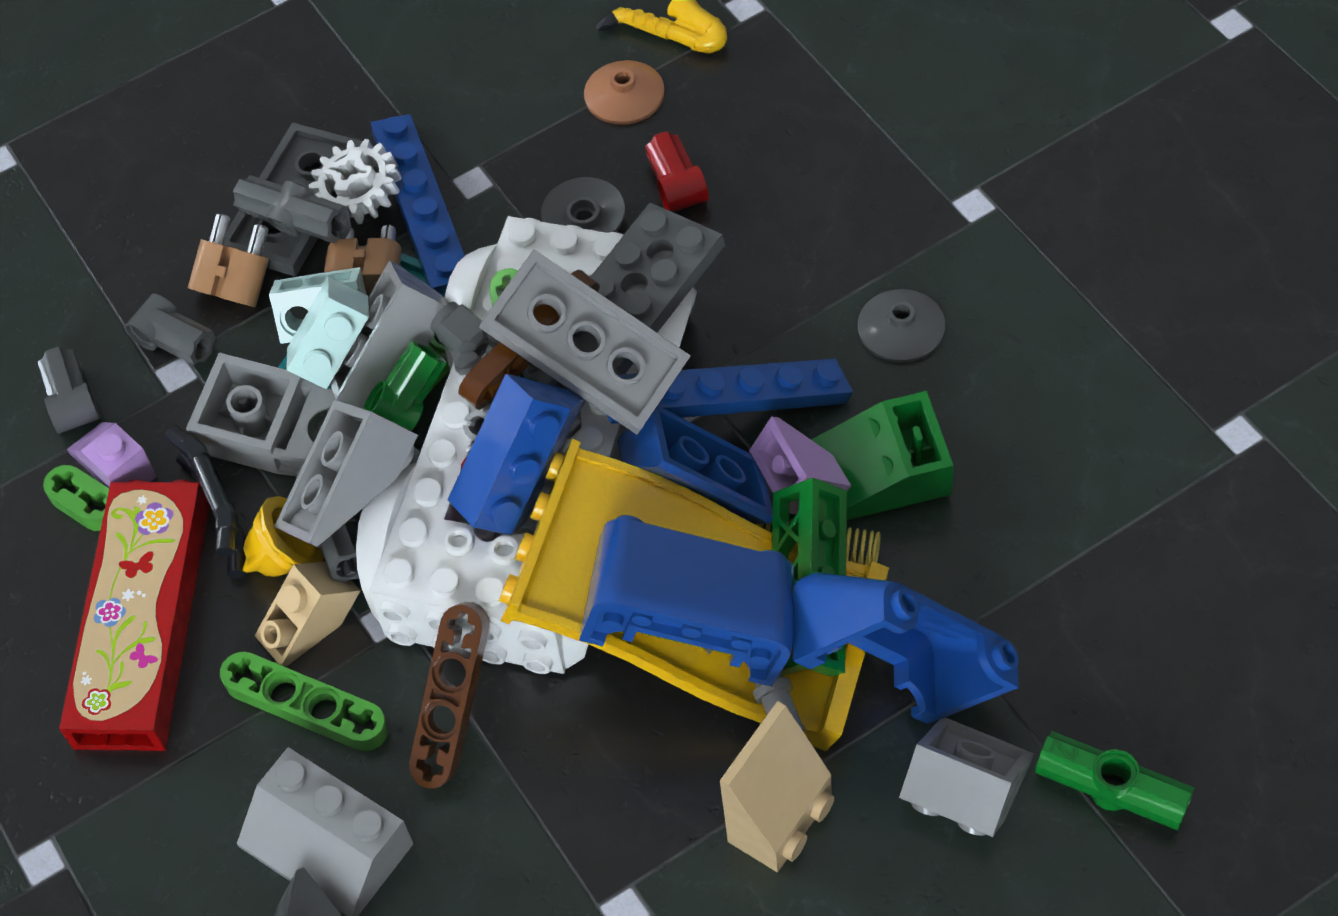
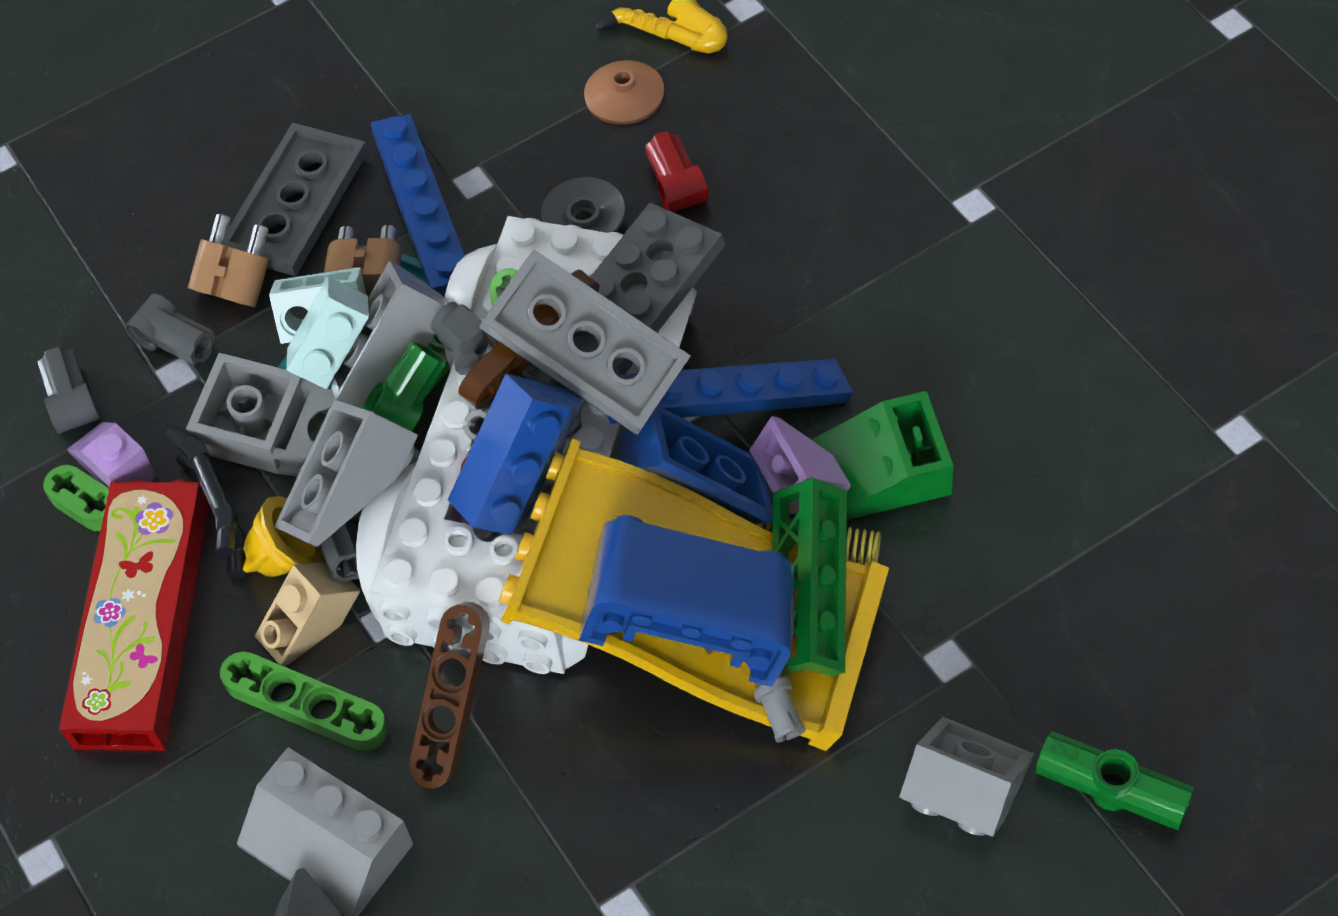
(292, 209): dark grey piece -> none
(354, 179): white gear -> none
(775, 791): tan slope -> none
(897, 338): dark grey dish -> none
(934, 650): blue windscreen -> none

